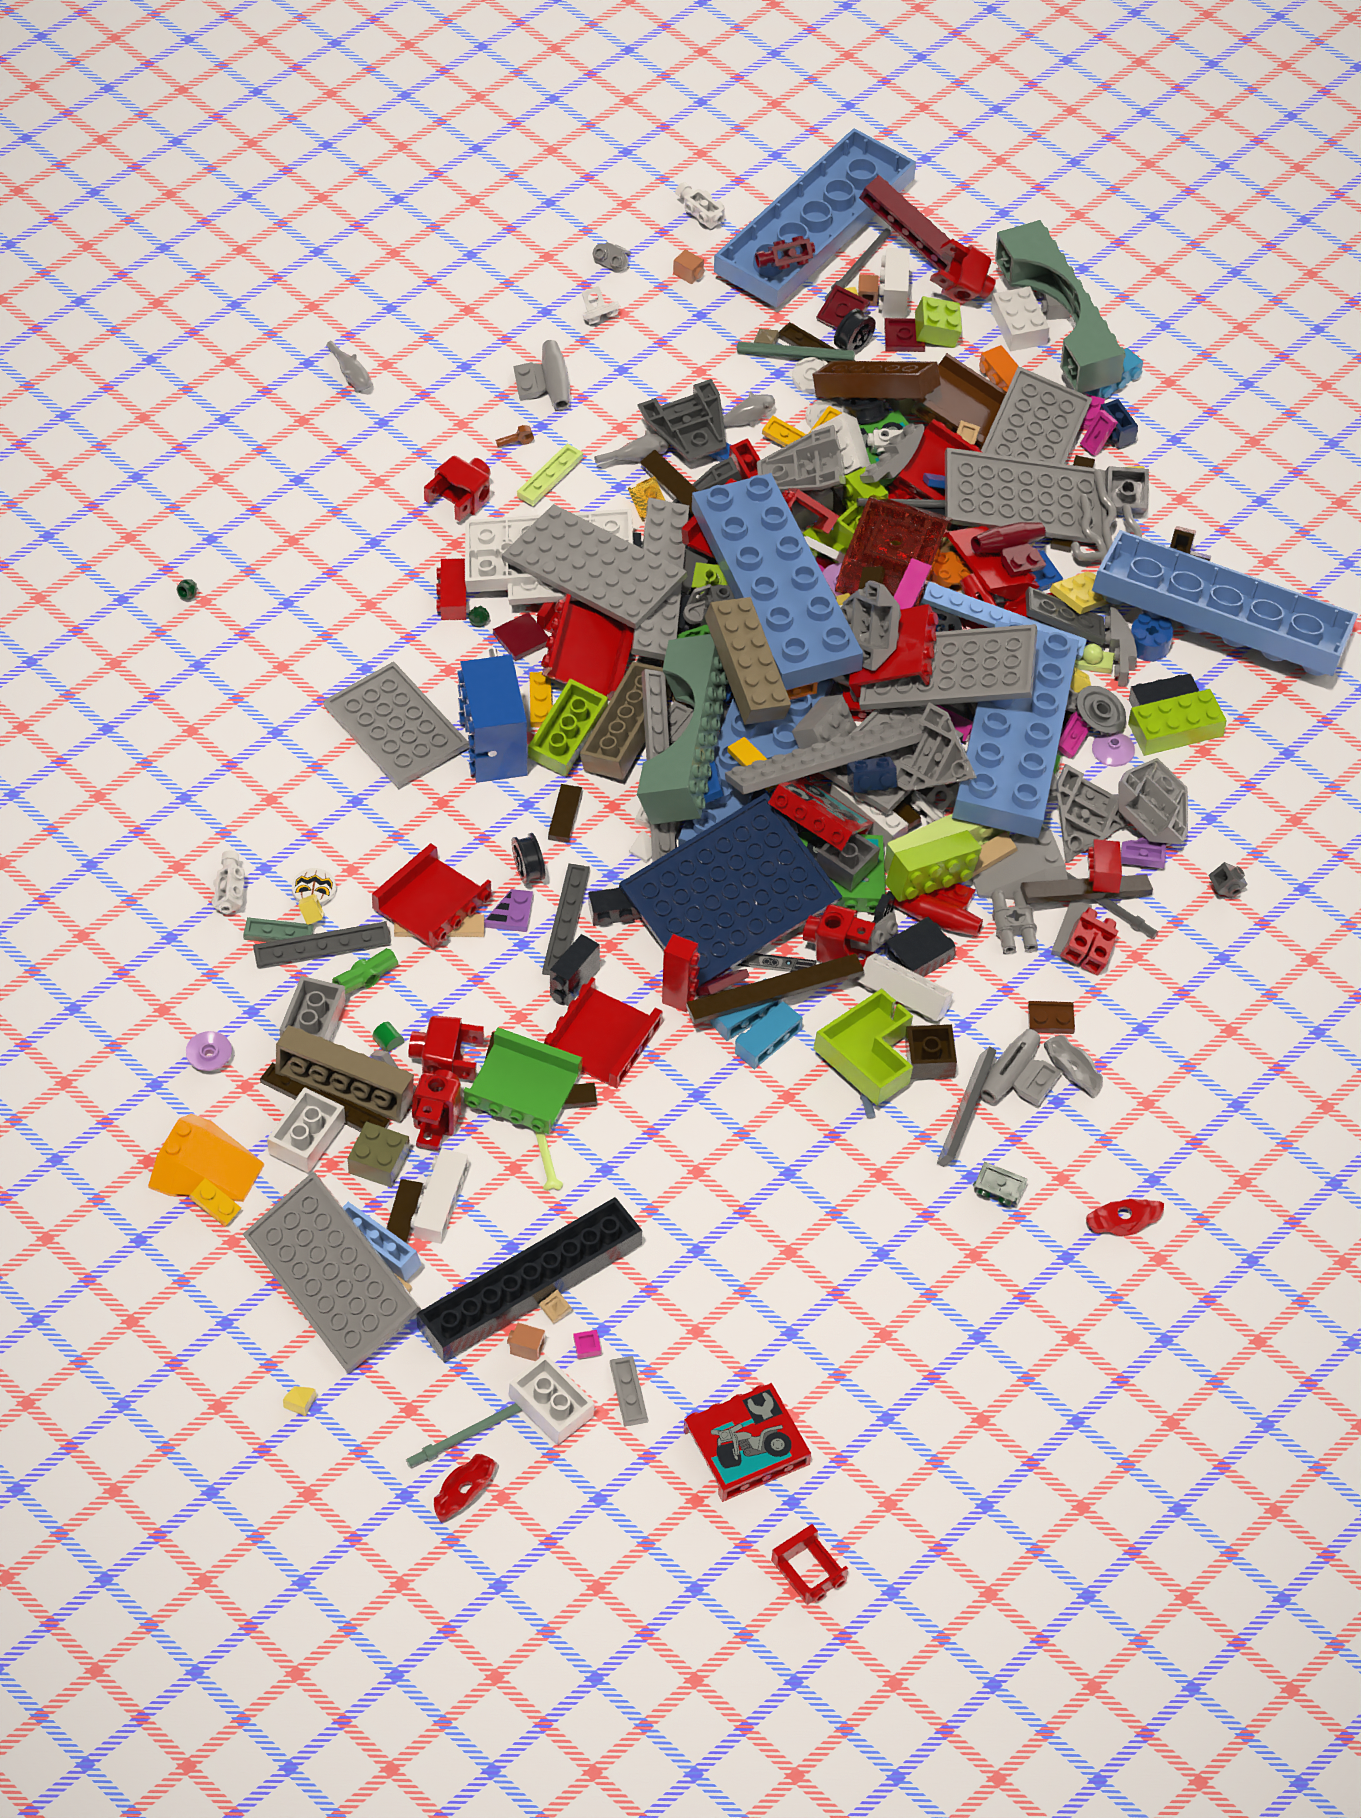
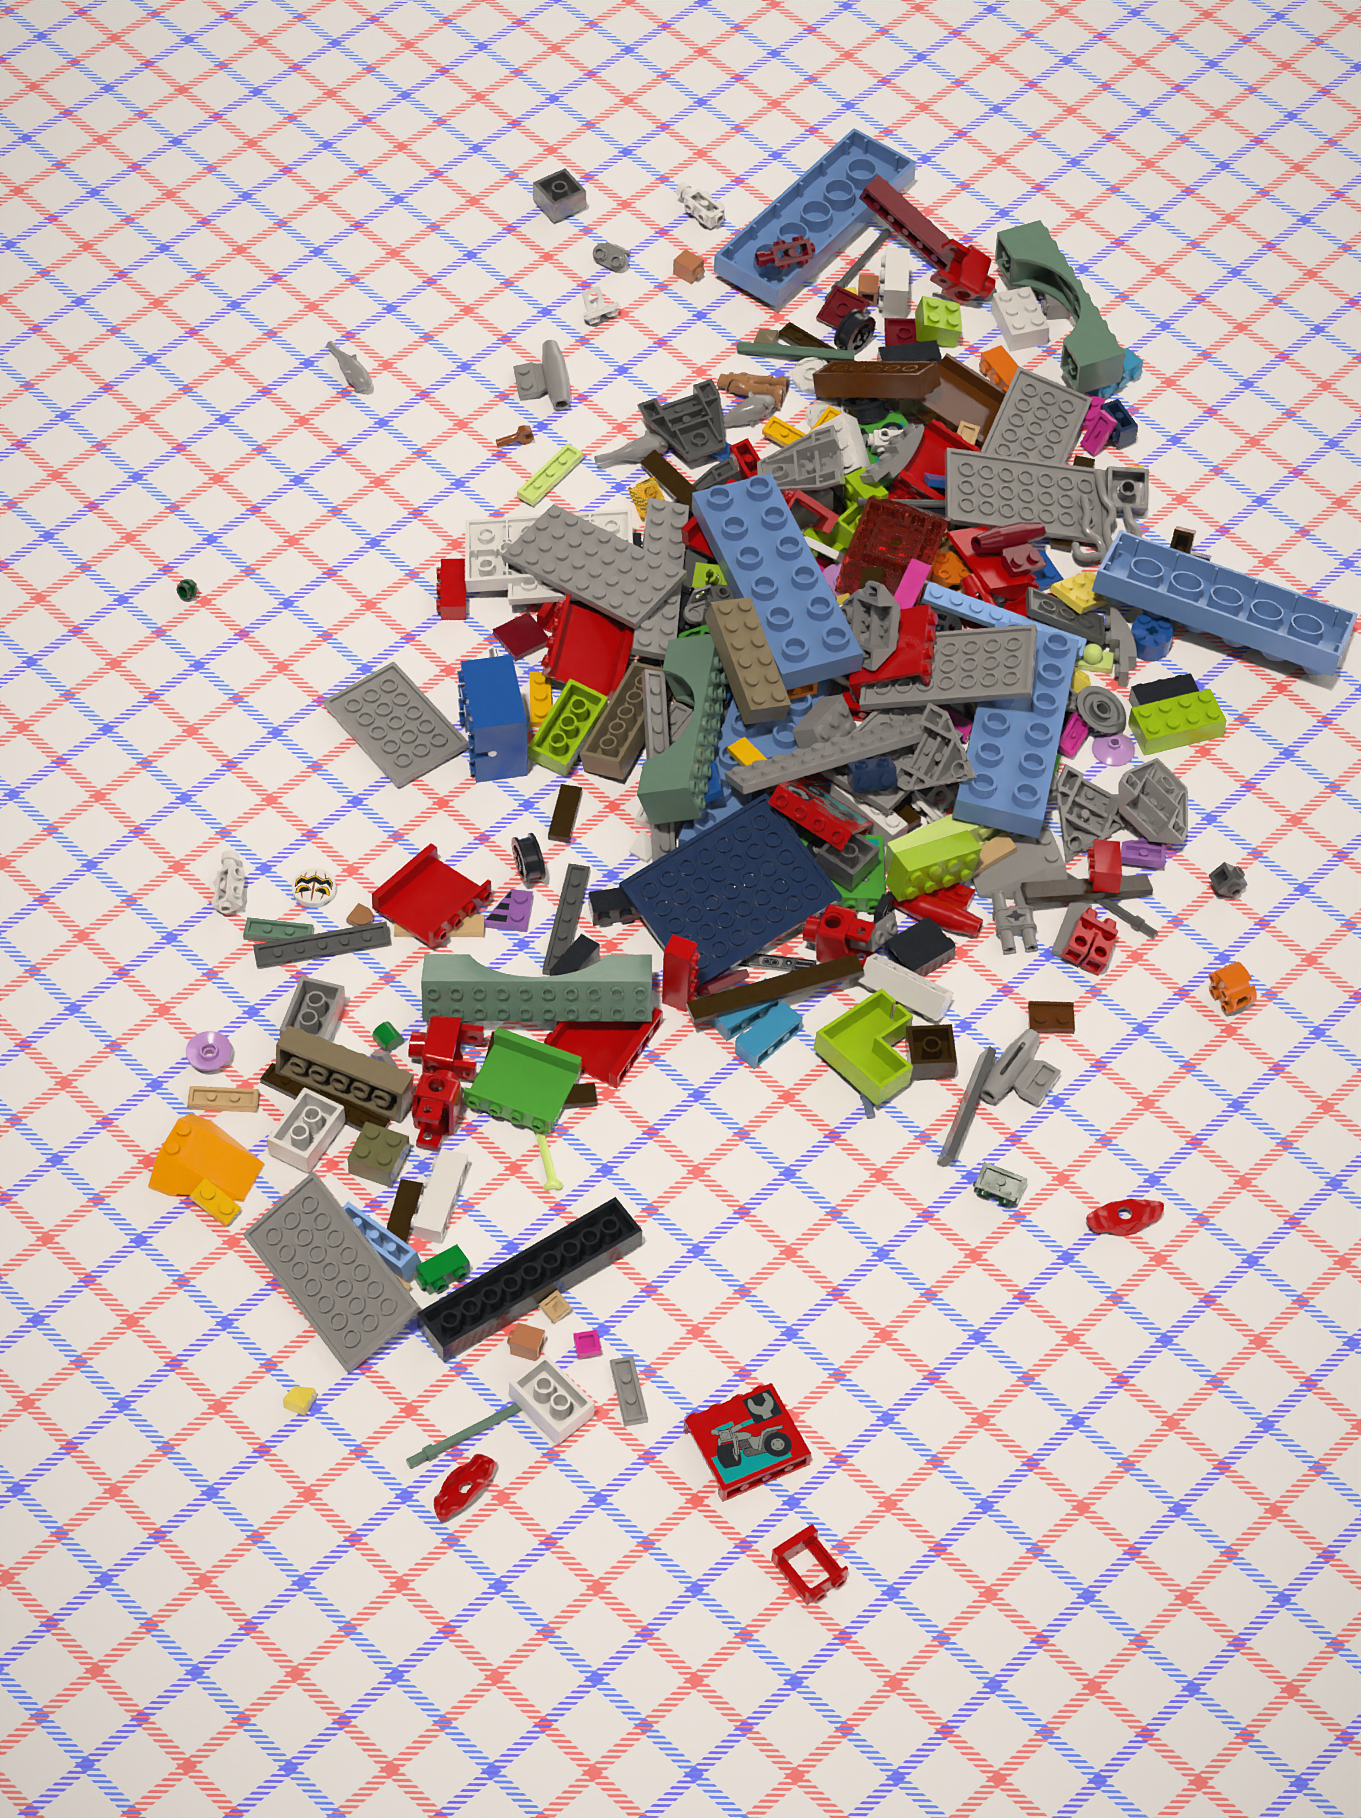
(223, 1099): none -> tan tile
(311, 909): light yellow slope -> none
(360, 916): none -> medium nougat tile
(367, 972): bright green piece -> none
(442, 1270): none -> green brick
(461, 484): red piece -> none
(478, 616): dark green plate -> none
(559, 195): none -> flat silver brick
(606, 991): none -> sand green arch
(743, 383): none -> medium nougat piece
(910, 352): none -> black brick
(1065, 1053): light grey piece -> none
(1232, 987): none -> orange brick

